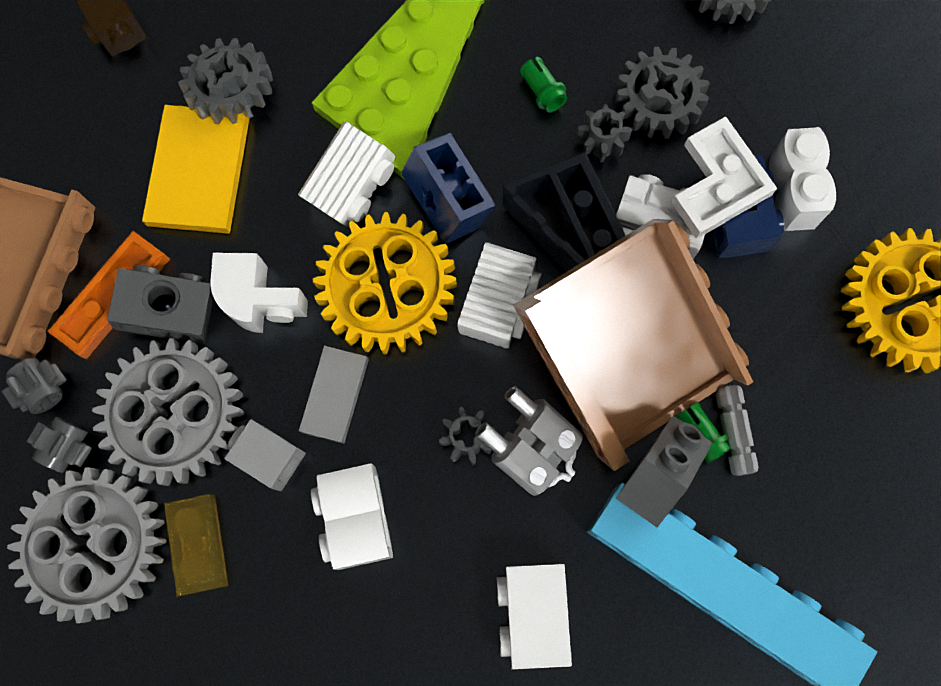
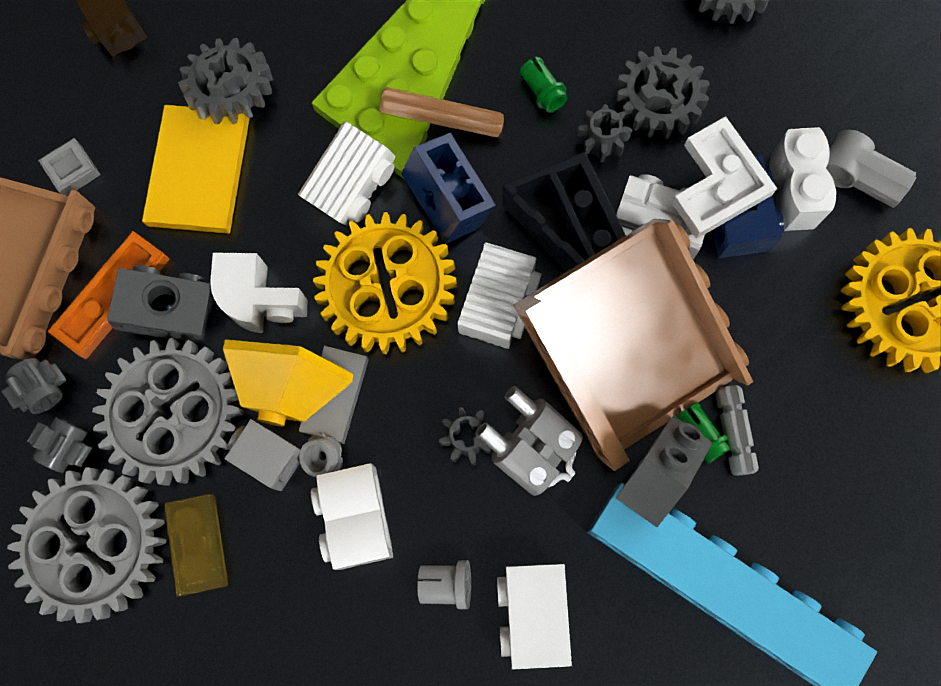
(69, 167): none -> light grey tile
(282, 380): none -> yellow slope
(312, 459): none -> light grey plate
(441, 112): none -> medium nougat axle
(445, 584): none -> light grey bush
(859, 166): none -> light grey piece

